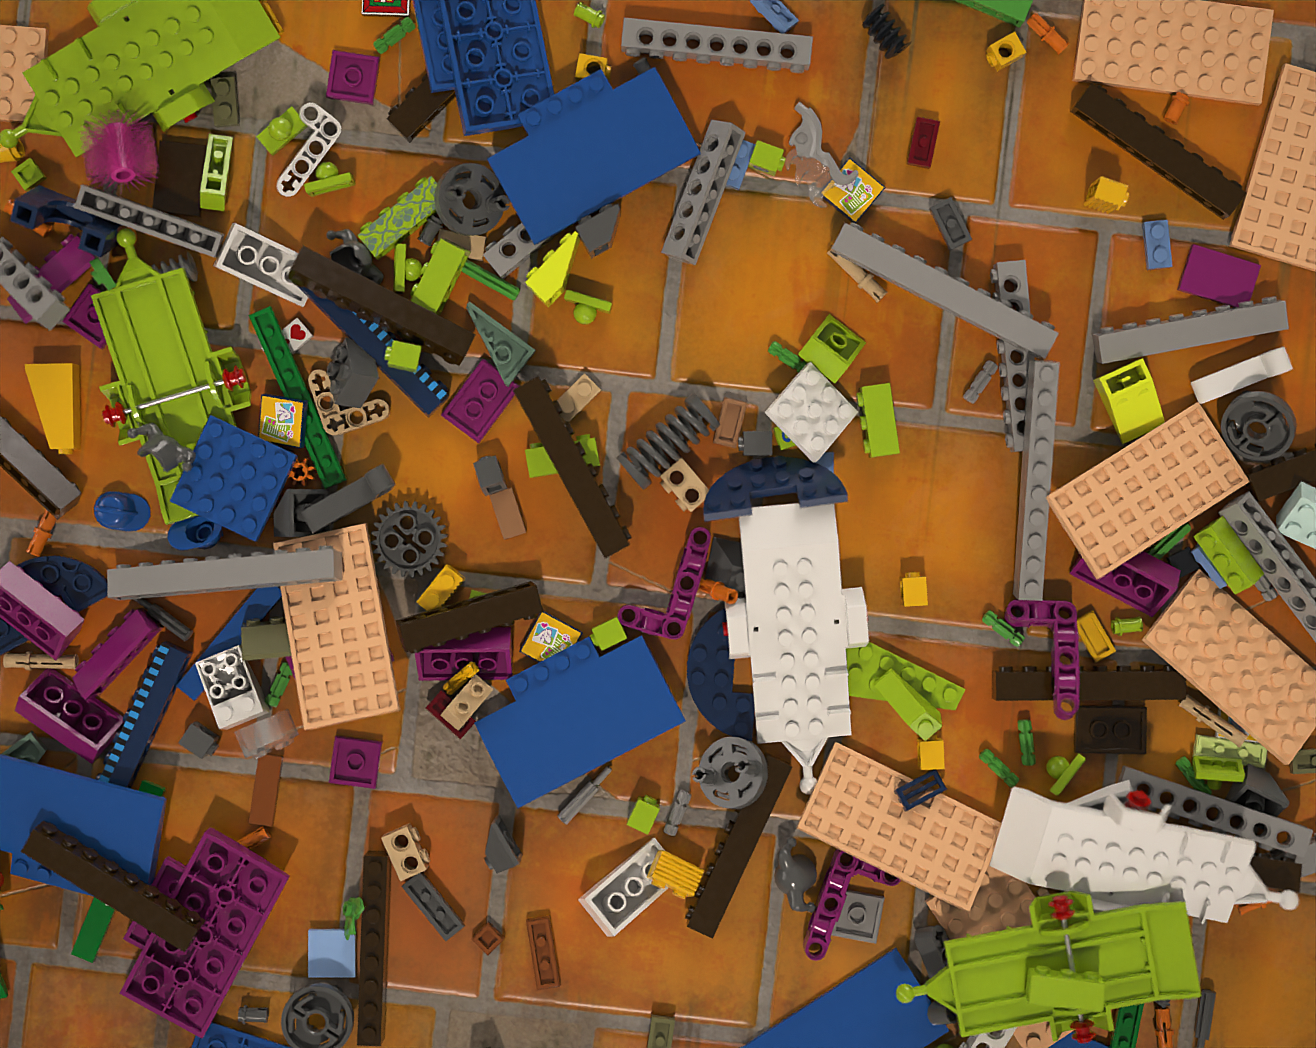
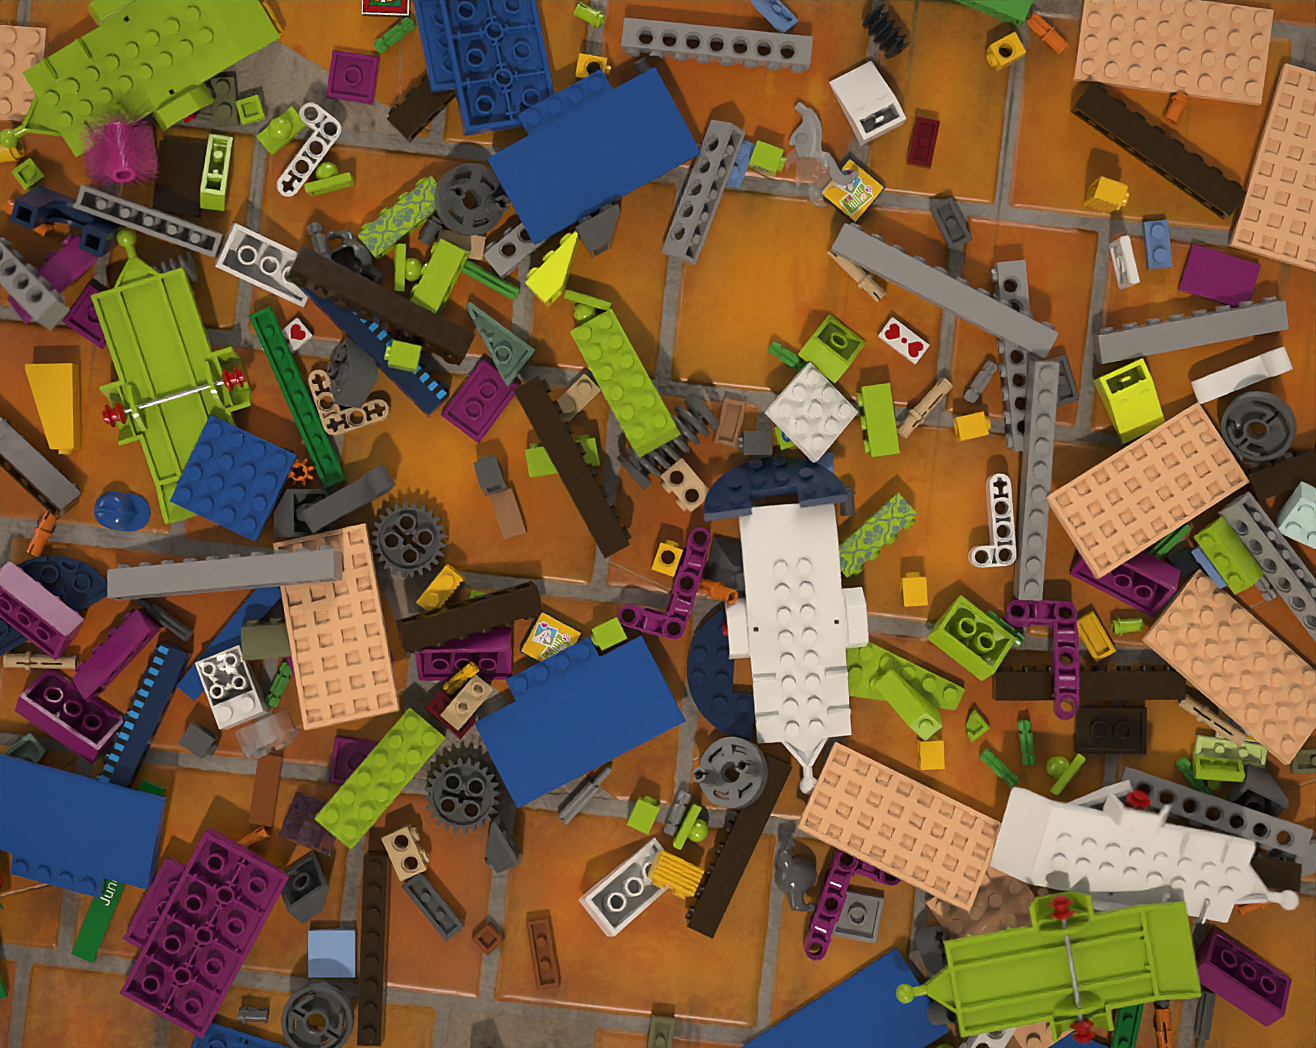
(101, 274): bright green plate -> none
(113, 885): dark brown brick -> none
(163, 447): dark grey piece -> none
(194, 533): blue piece -> none
(250, 110): none -> lime plate
(283, 420): tile -> none
(303, 828): none -> slope
(305, 888): none -> dark grey slope
(319, 241): none -> light grey axle
(352, 911): bright green plate -> none
(380, 778): none -> lime brick
(466, 774): none -> dark grey gear
(625, 383): none -> lime brick
(662, 567): none -> yellow brick
(691, 827): none -> lime tile
(847, 508): none -> dark grey pin
(867, 103): none -> white slope
(874, 533): none -> lime brick
(903, 340): none -> white tile
(903, 799): dark blue tile -> none
(917, 415): none -> tan pin
(971, 426): none -> yellow brick
(971, 638): none -> lime slope
(975, 726): none -> lime tile
(995, 520): none -> white beam
(1065, 989): lime brick -> none
(1066, 387): none -> dark grey plate
(1124, 262): none -> white tile
(1242, 978): none -> magenta slope

